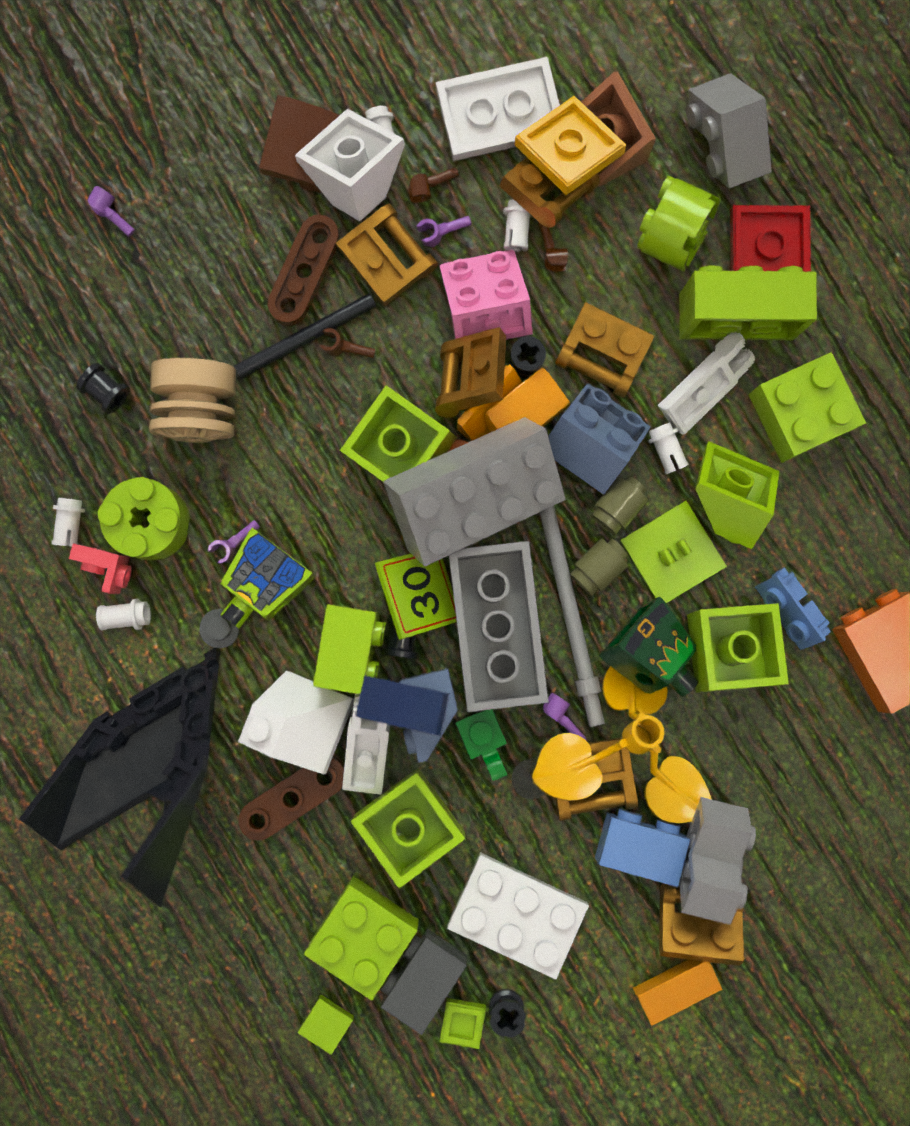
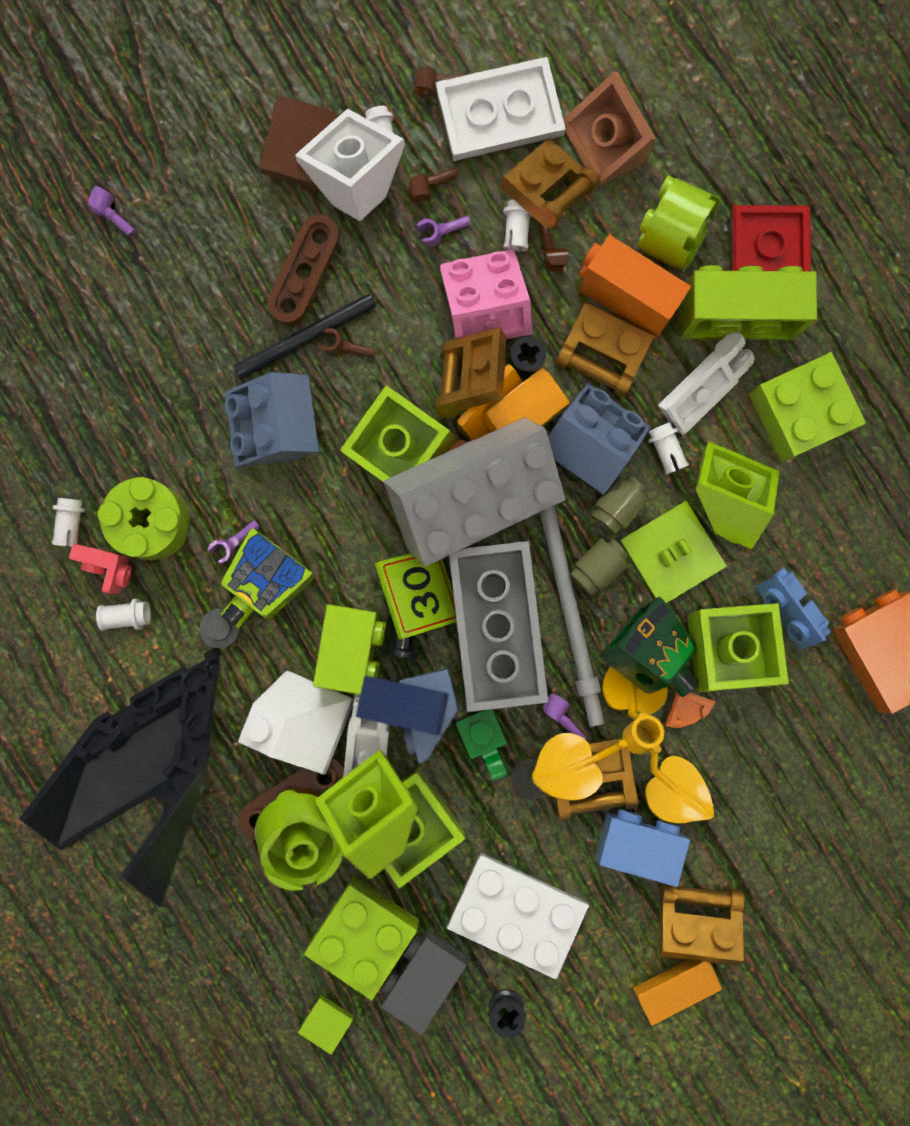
(102, 388): black bush -> none
(192, 395): tan wheel -> none
(271, 419): none -> sand blue slope
(296, 842): none -> lime brick
(369, 814): none -> lime slope
(377, 262): pearl gold plate -> none
(427, 79): none -> reddish brown hand
(462, 1023): lime tile -> none
(570, 145): yellow plate -> none
(631, 285): none -> orange brick
(687, 710): none -> orange tile
(714, 861): light grey brick -> none
(736, 127): light grey brick -> none

